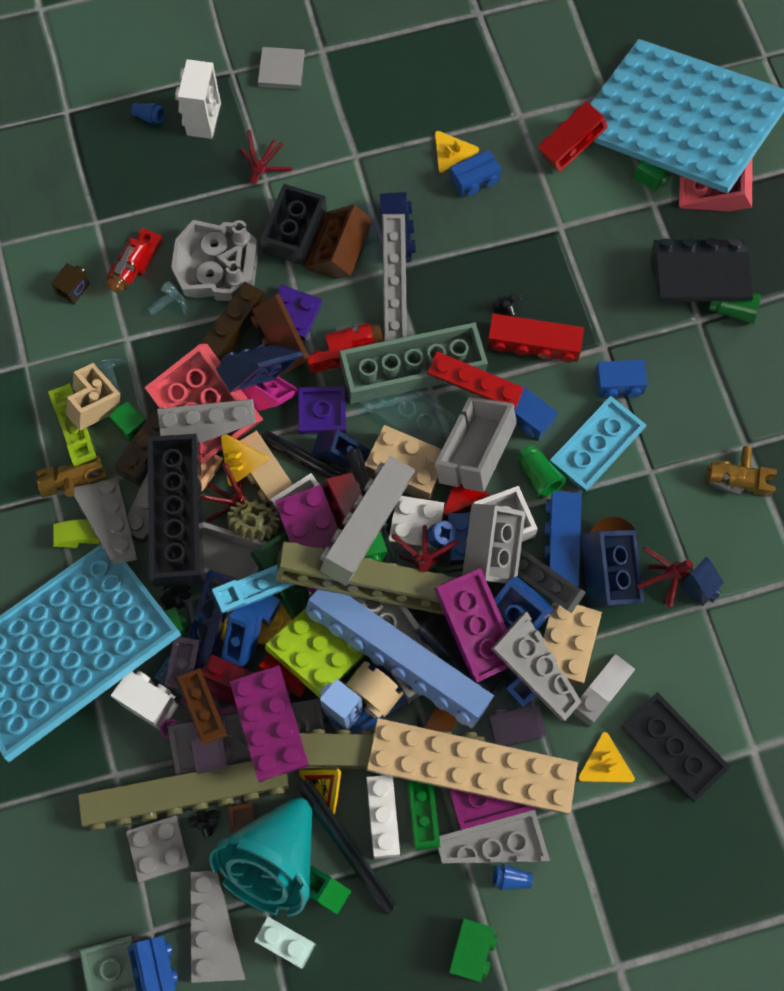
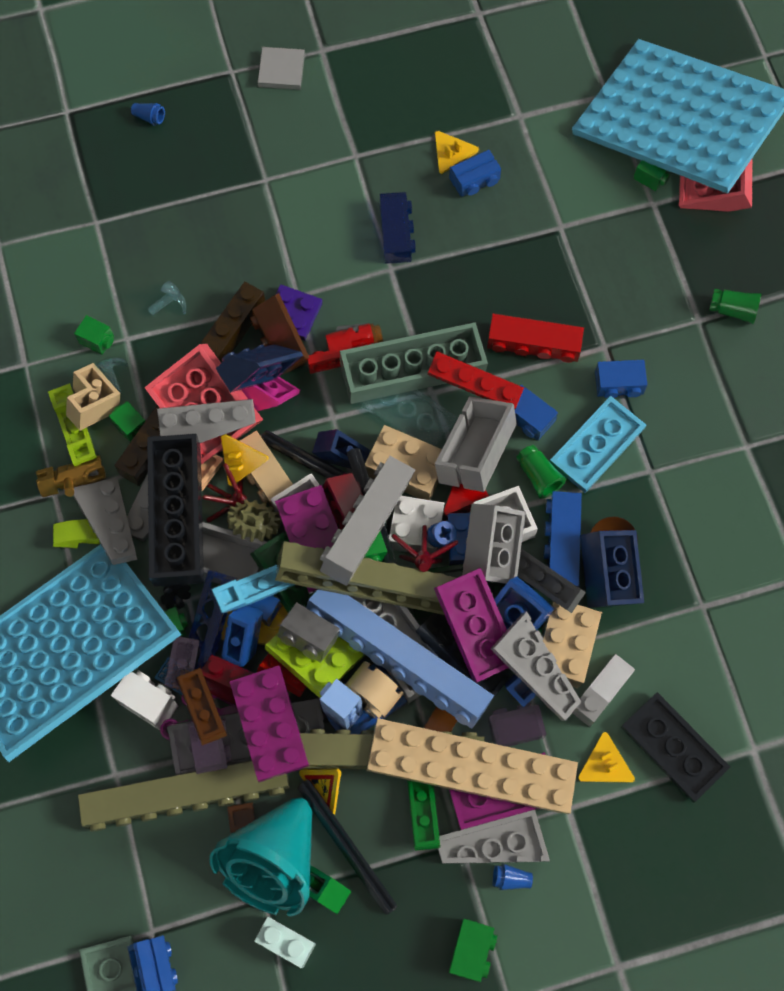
(70, 283): dark brown brick -> none
(94, 335): none -> green brick
(133, 260): red plate -> none
(158, 849): light grey plate -> none
(198, 98): white brick -> none
(204, 821): black plant -> none
(212, 937): light grey wing -> none
(230, 261): light grey brick -> none
(260, 166): dark red plant -> none
(293, 224): black brick -> none
(308, 632): none -> flat silver brick
(322, 409): dark purple plate -> none
(338, 242): reddish brown slope -> none
(383, 817): white brick -> none
(394, 276): light grey tile -> none
(508, 303): black plant -> none
(572, 136): red brick -> none
(673, 571): dark red plant -> none
(701, 270): black slope -> none
(703, 582): dark blue slope -> none
(741, 477): pearl gold piece -> none

